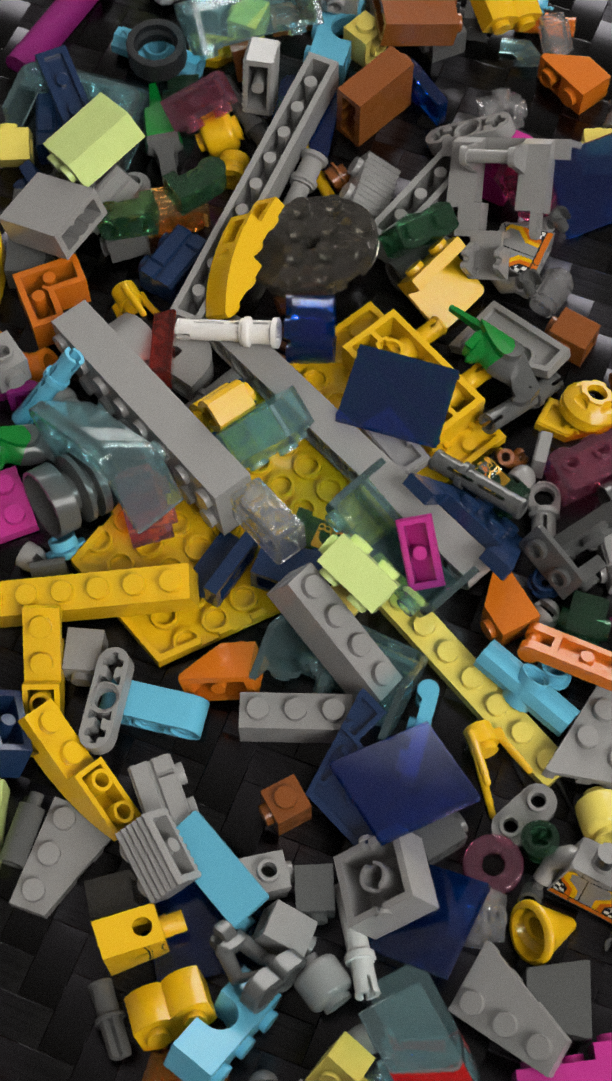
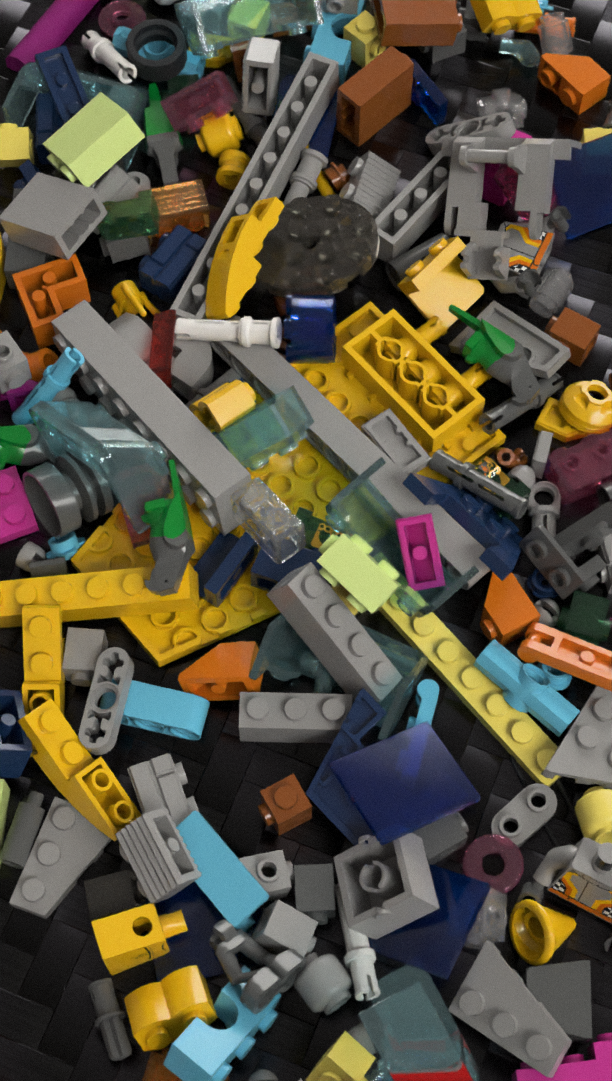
(104, 53): none -> white pin
(117, 8): none -> clear pink piece
(169, 538): none -> animal
(196, 185): clear green leg -> none
(397, 396): clear blue piece -> none
(418, 229): clear green brick -> none
(482, 745): yellow plant -> none
(539, 833): clear green cone -> none

